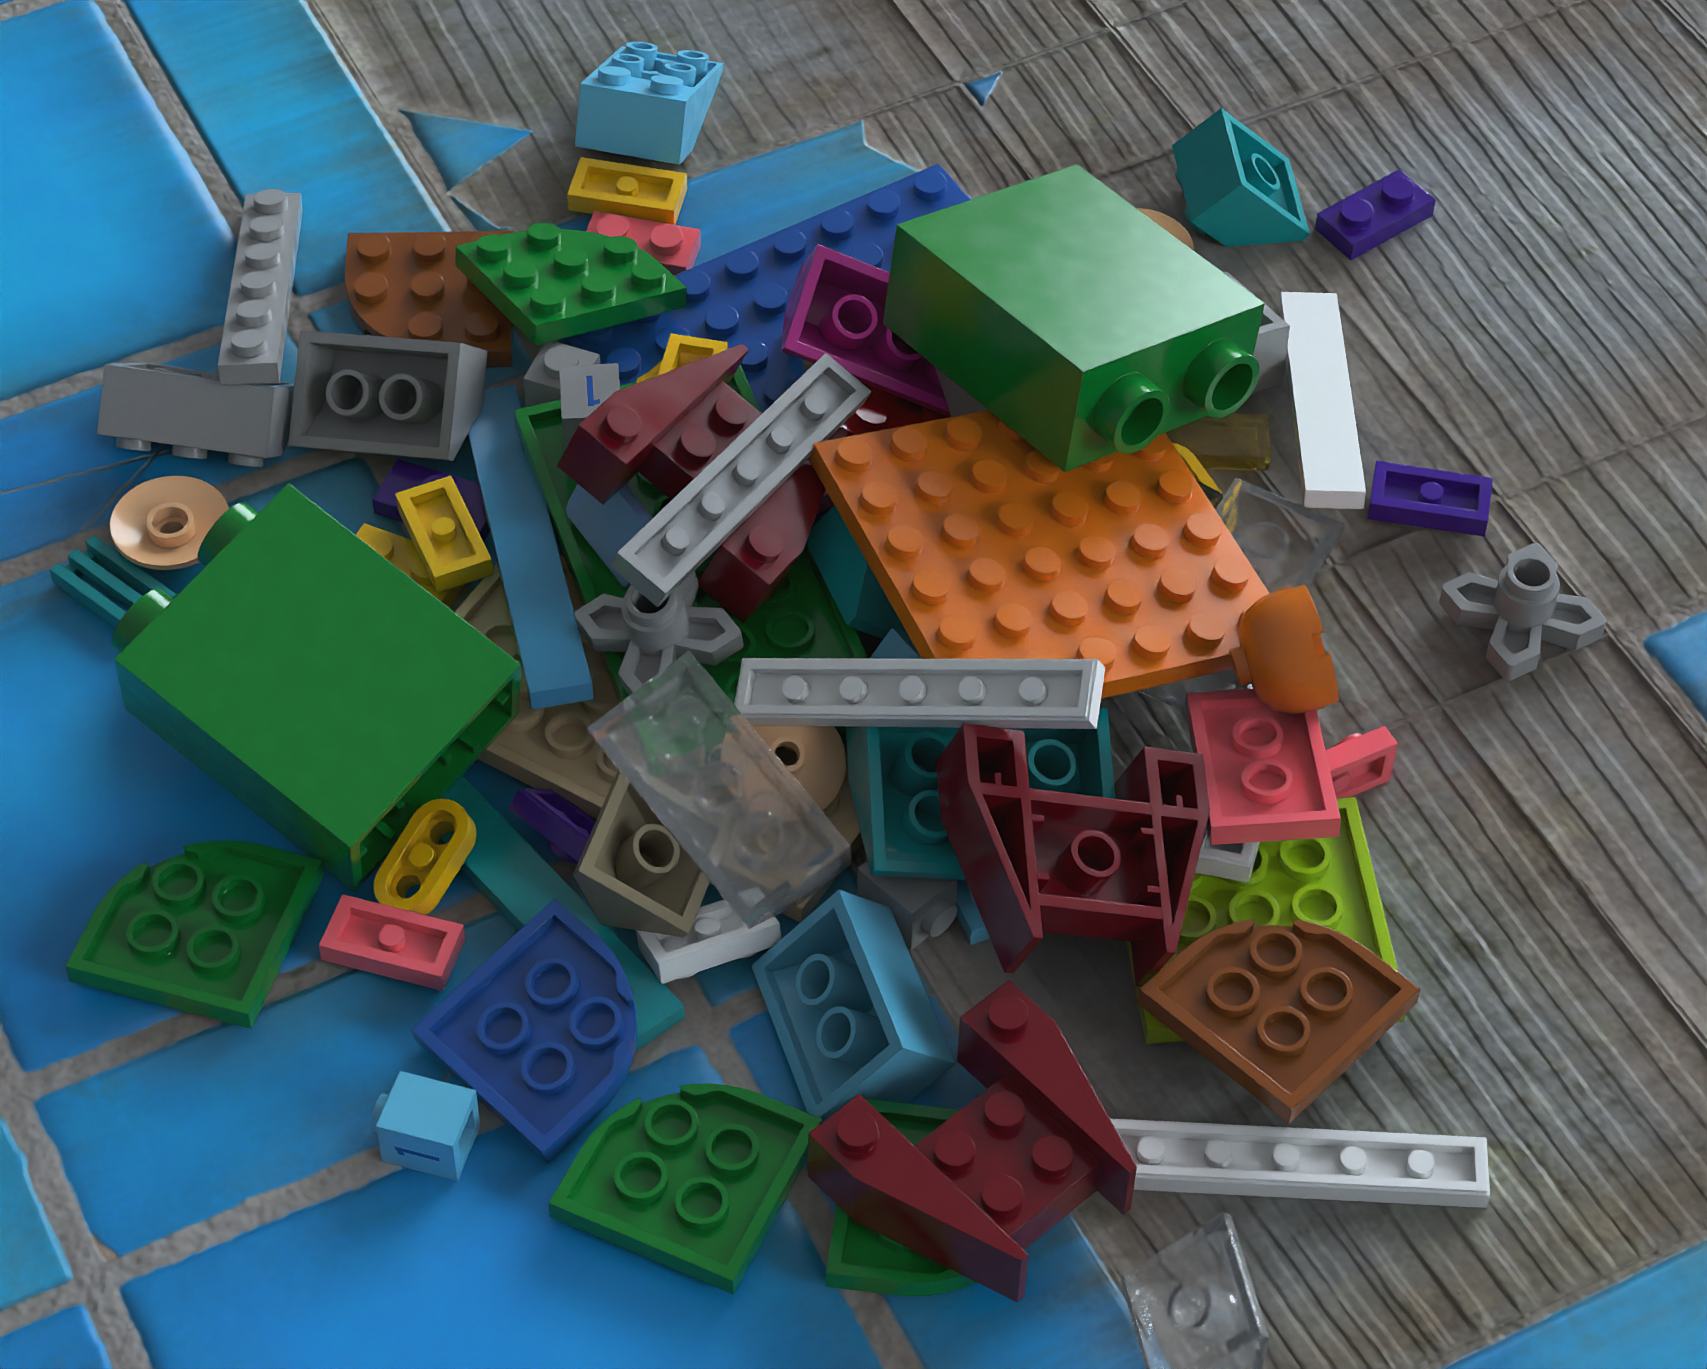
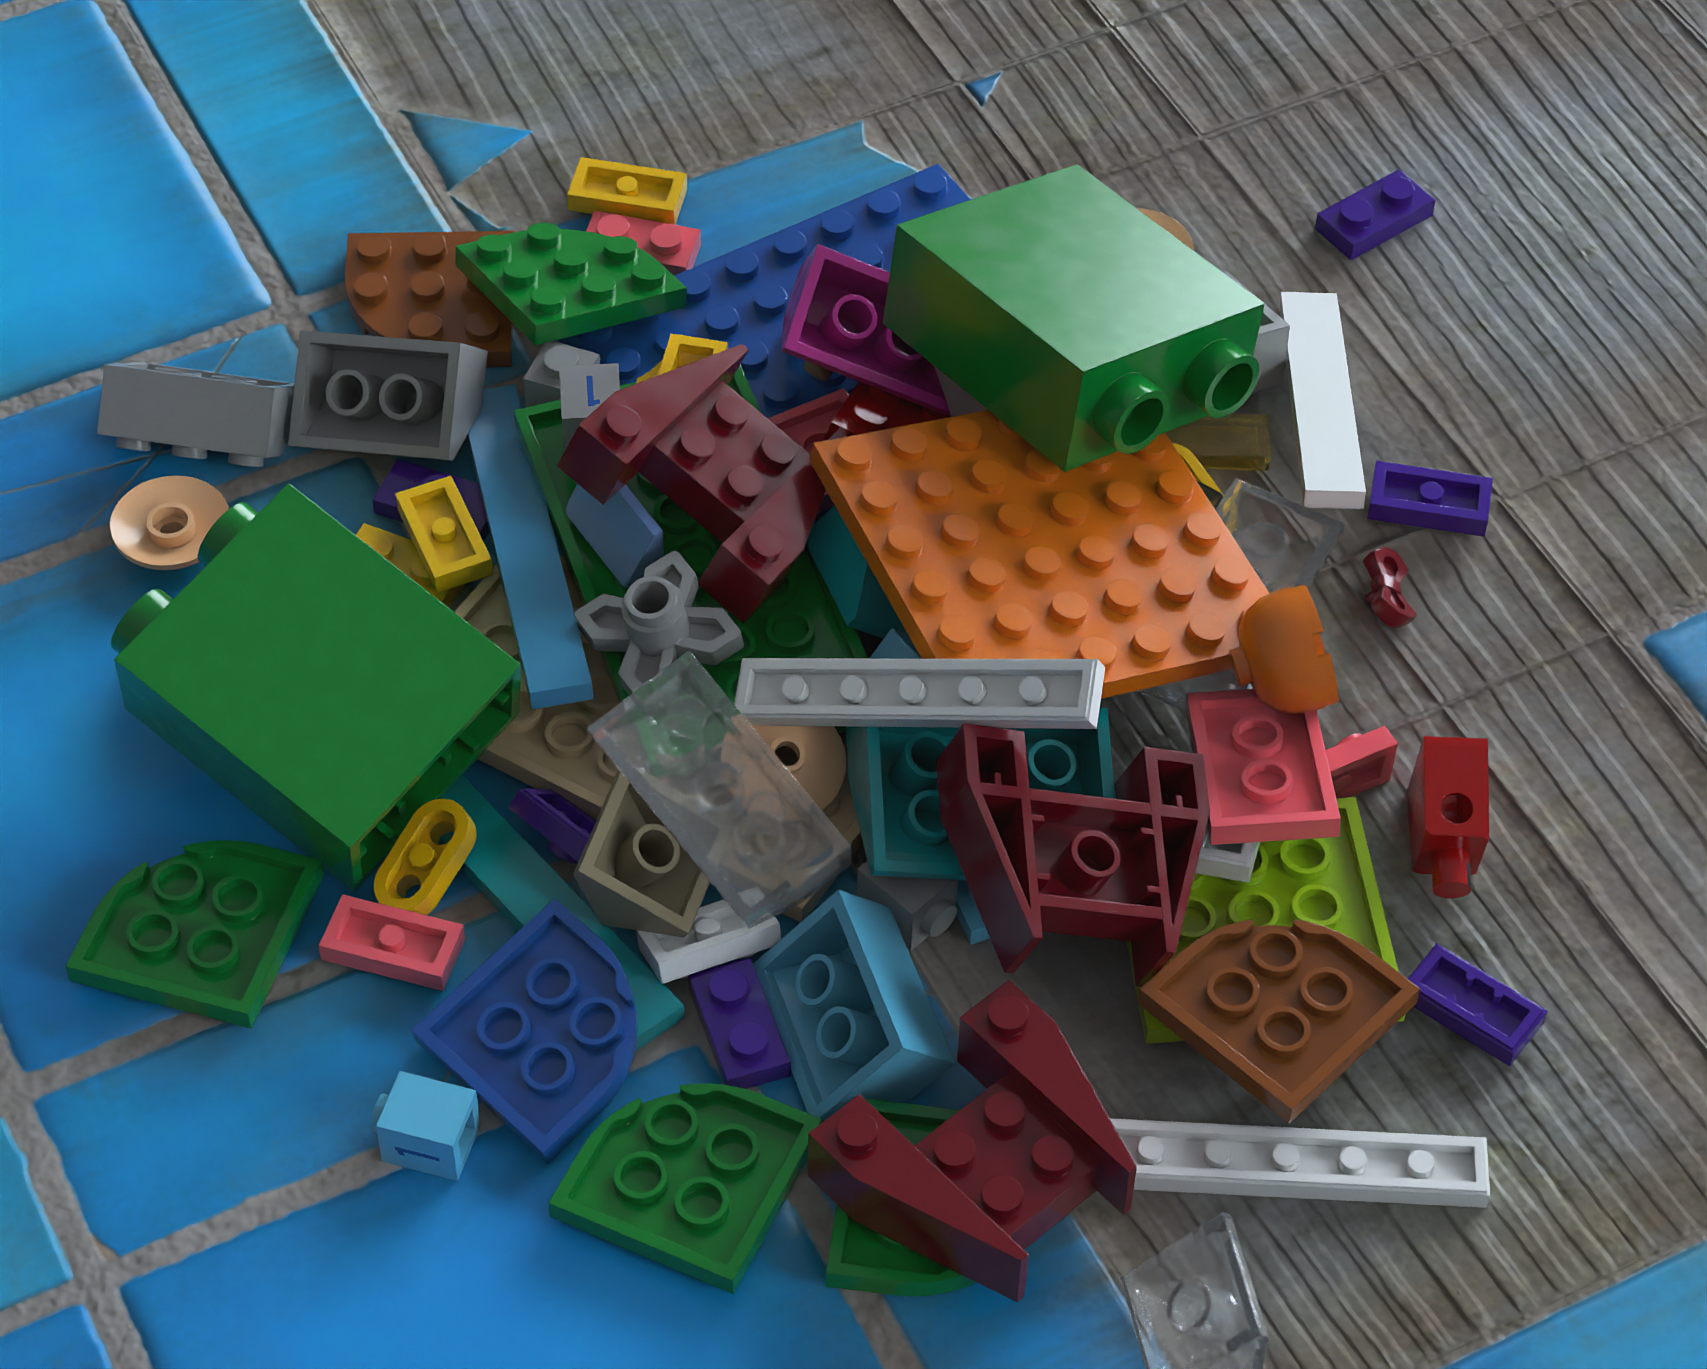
(99, 552): teal tile -> none
(261, 289): light grey plate -> none
(646, 102): medium azure slope -> none
(739, 480): light grey plate -> none
(739, 1025): none -> dark purple plate
(1237, 185): teal slope -> none
(1386, 598): none -> dark red piece
(1449, 811): none -> red torso
(1476, 1005): none -> dark purple plate
(1522, 611): light grey plant -> none

